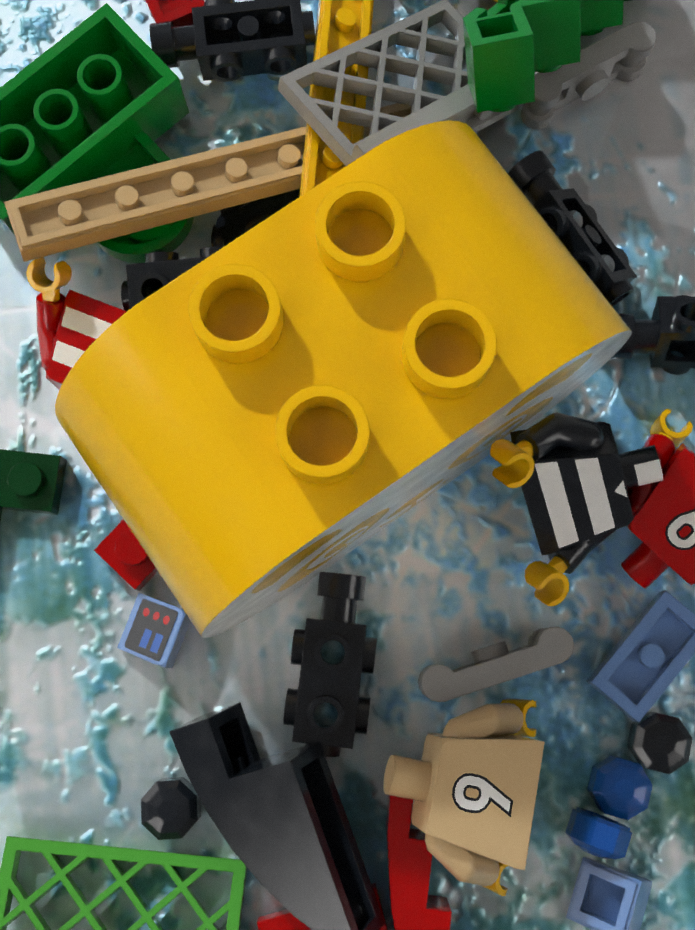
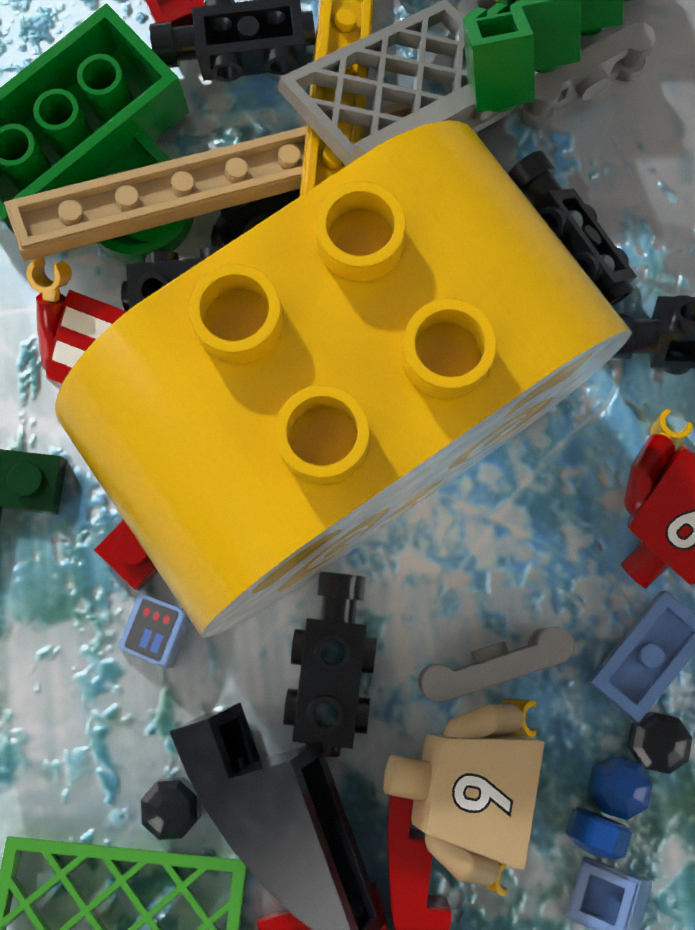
(572, 491): torso -> none

